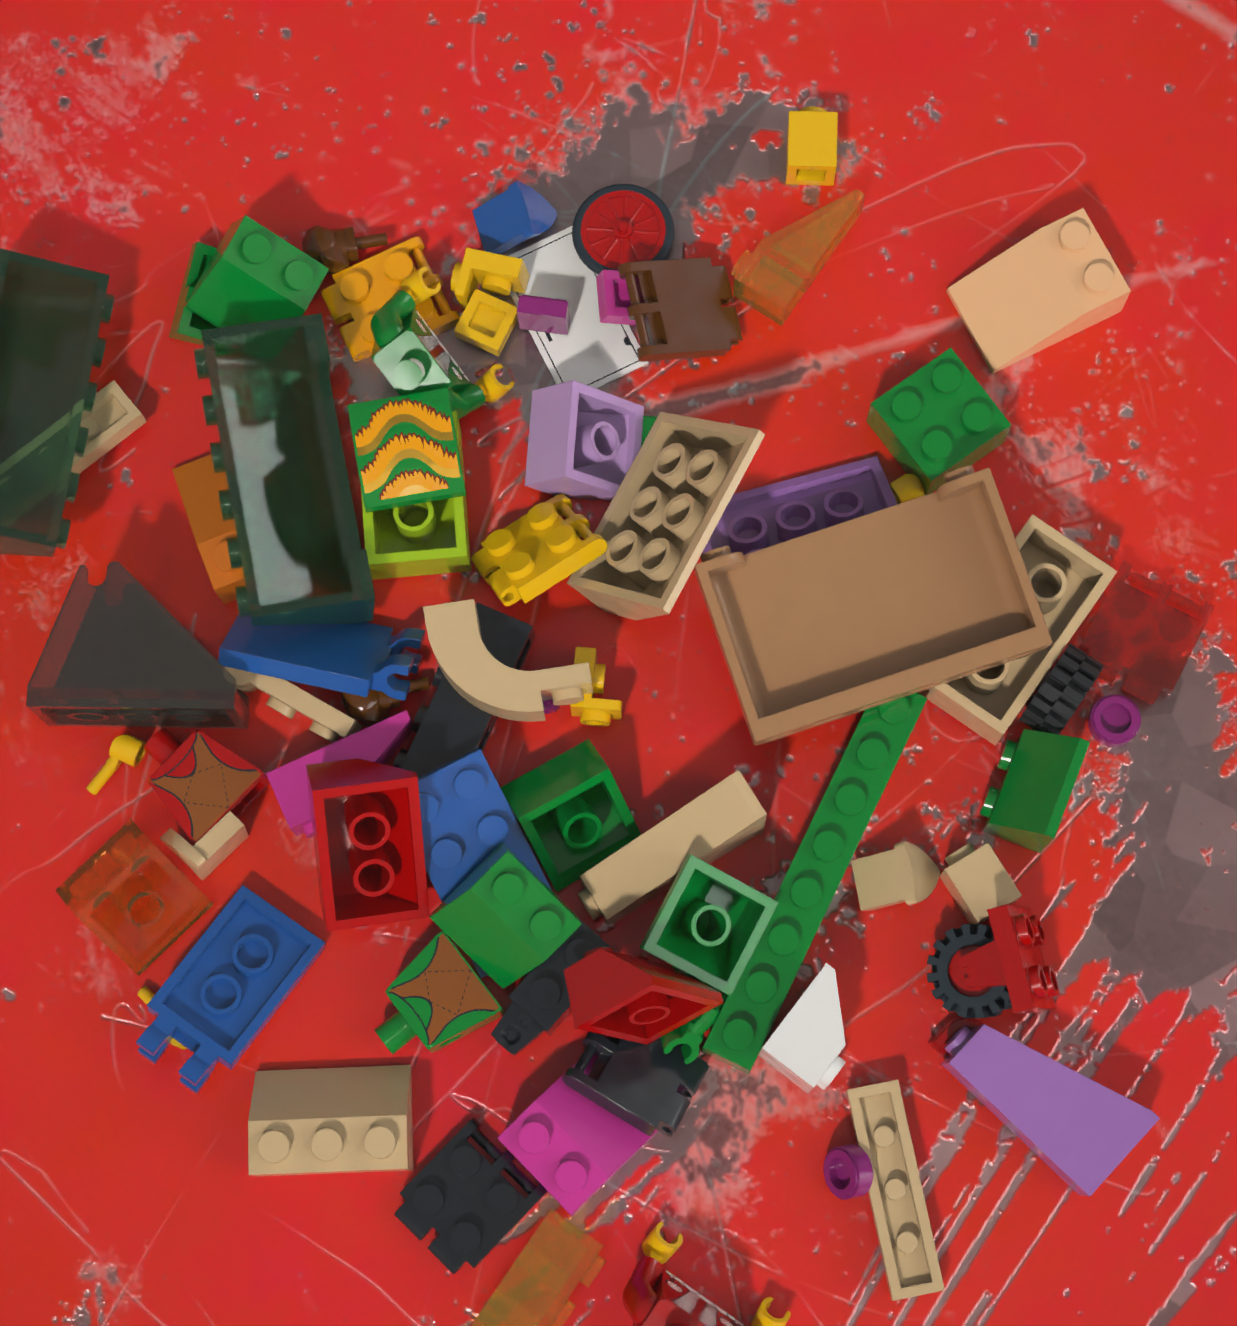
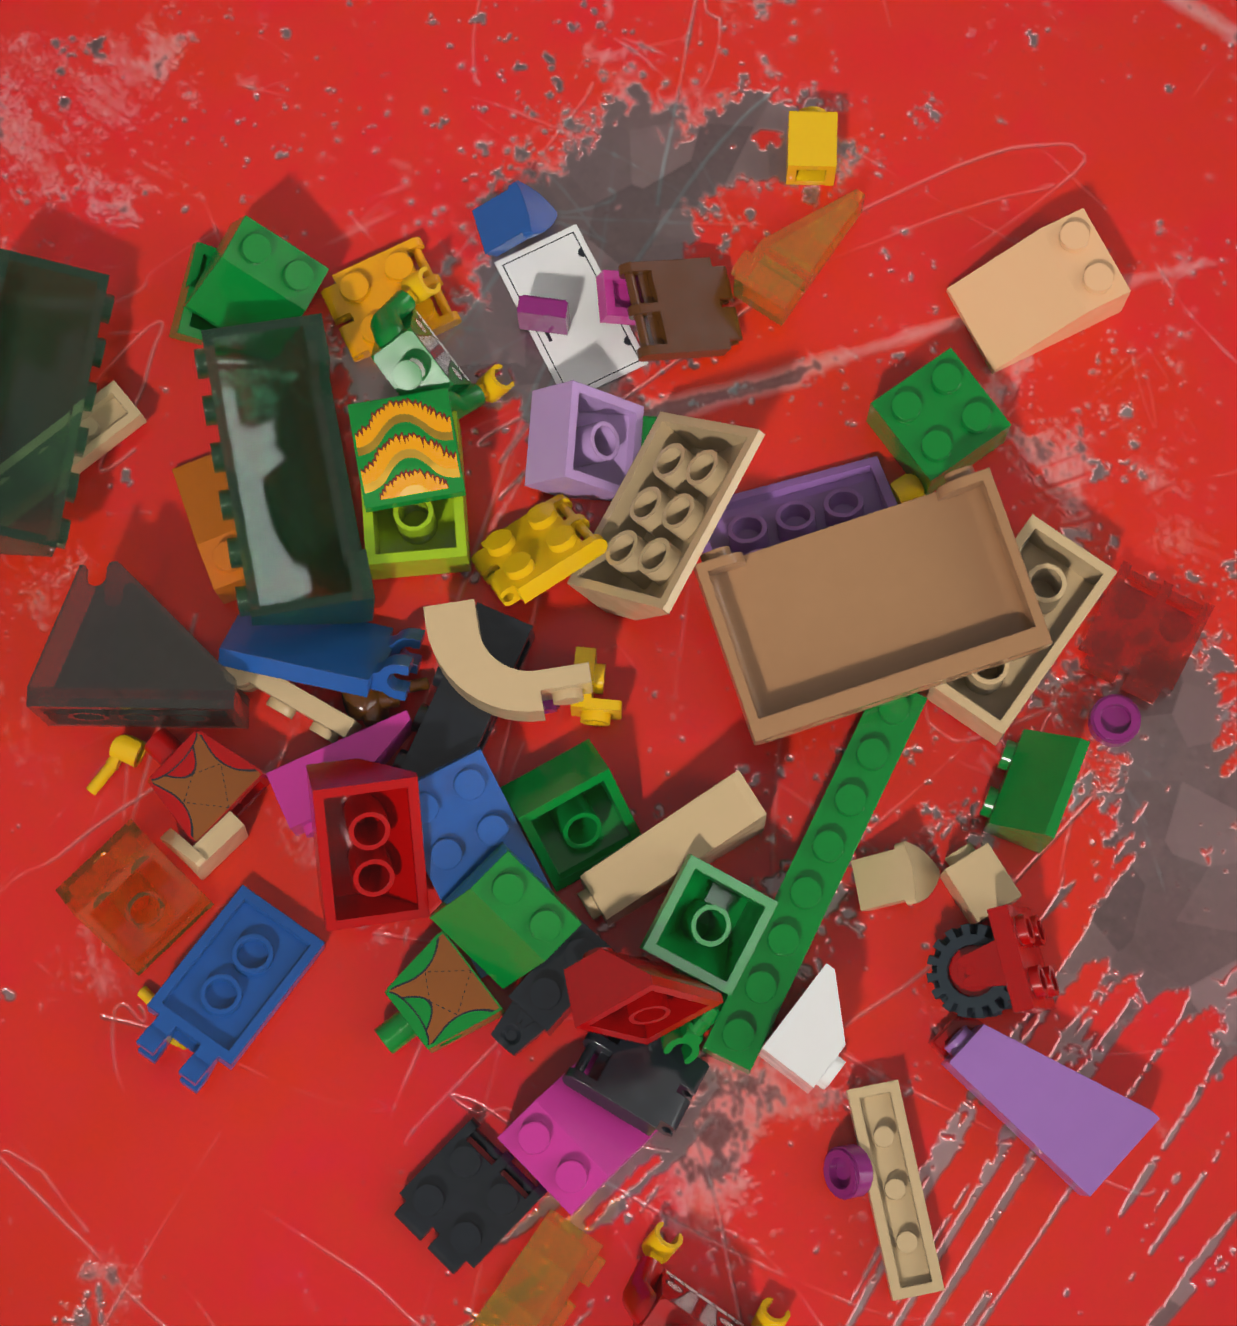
(331, 1121): tan slope -> none
(338, 246): reddish brown piece -> none
(486, 322): yellow plate -> none
(493, 271): yellow bracket -> none
(621, 227): red wheel -> none
(1062, 691): black tyre -> none

